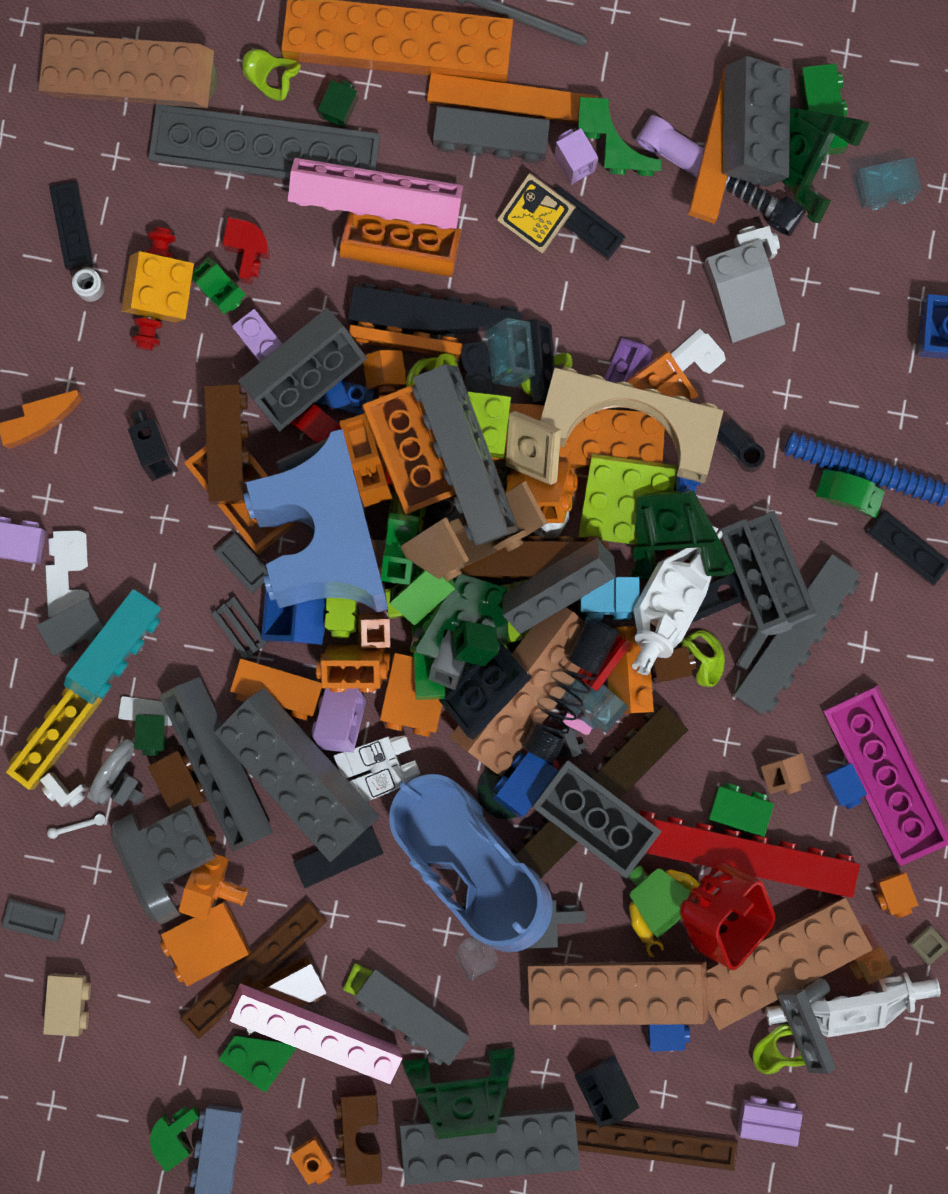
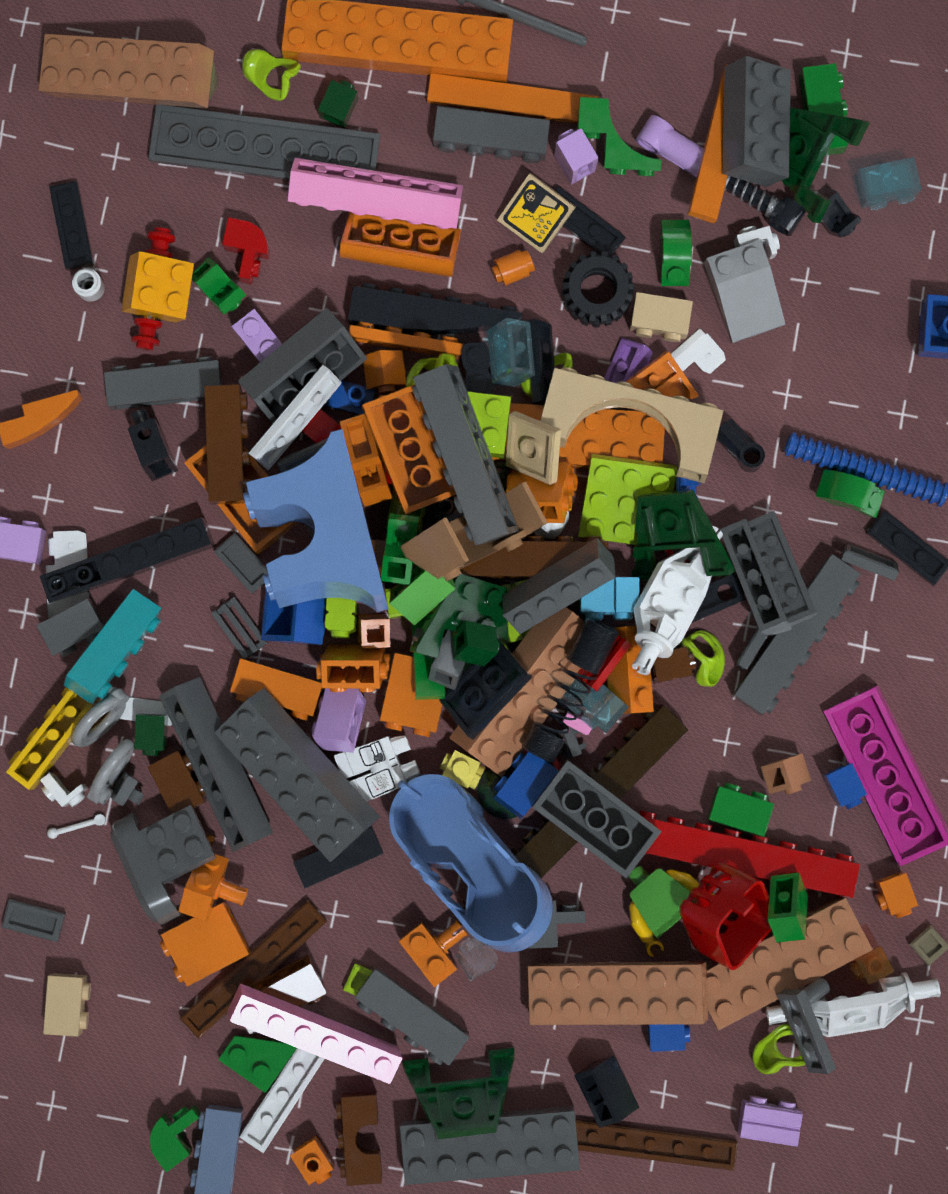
(114, 704): none -> light grey piece
(128, 560): none -> black slope
(161, 384): none -> dark grey brick
(281, 1099): none -> white tile
(295, 417): none -> white tile
(431, 951): none -> orange brick
(462, 769): none -> light yellow brick
(513, 267): none -> orange brick
(604, 266): none -> black tyre
(660, 317): none -> tan brick
(675, 252): none -> green brick
(787, 907): none -> green brick
(838, 218): none -> black bracket
(869, 561): none -> dark grey tile

